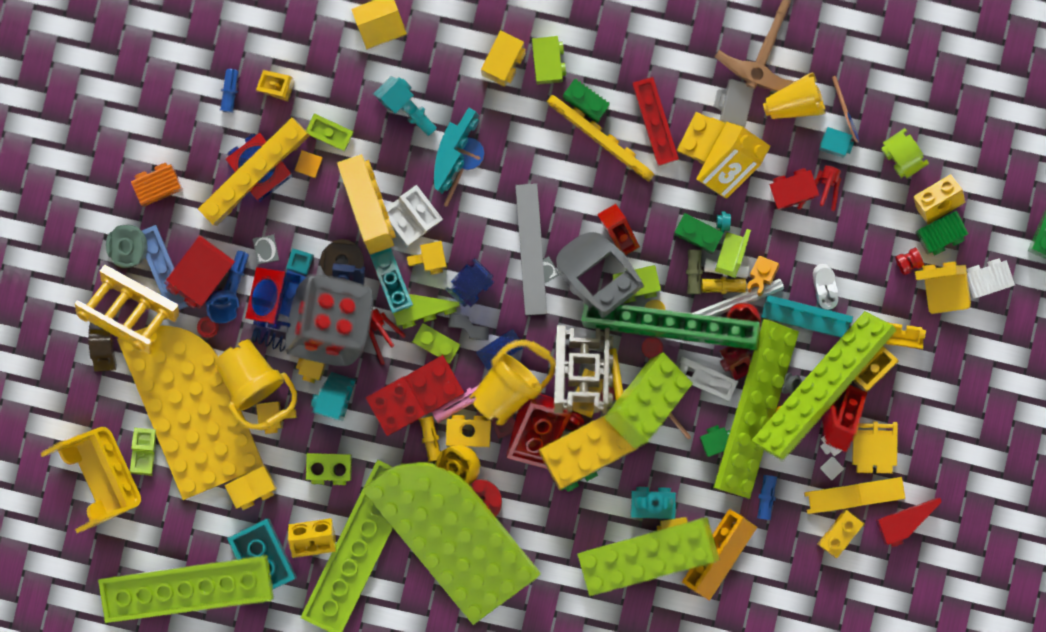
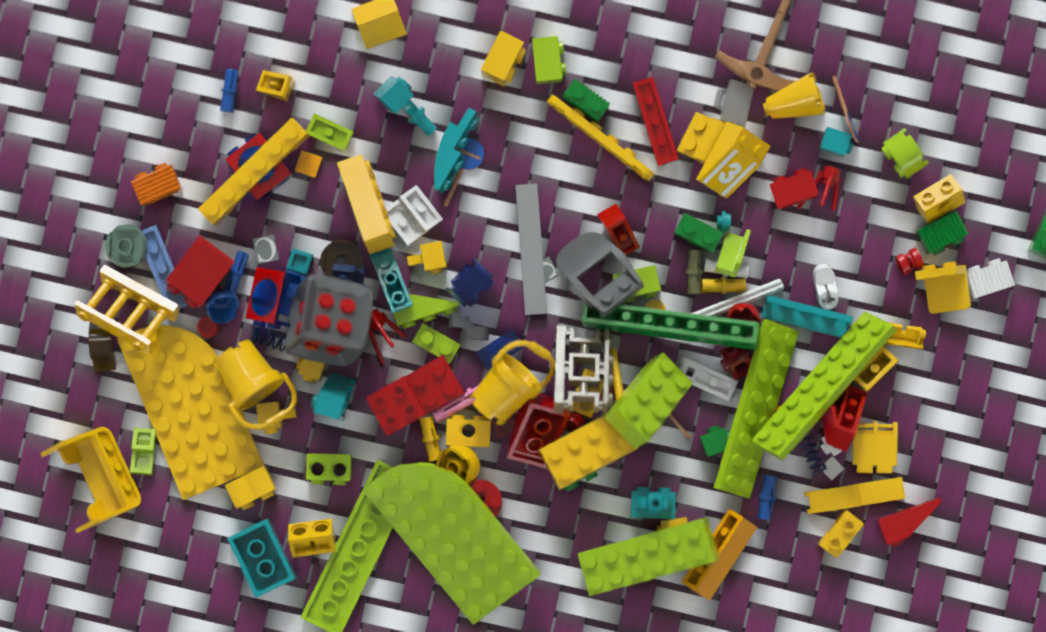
(186, 589): lime plate -> none
(652, 347): red plate -> none
(762, 272): light orange plate -> none
(791, 383): dark grey plate -> none
(810, 459): none -> dark blue piece

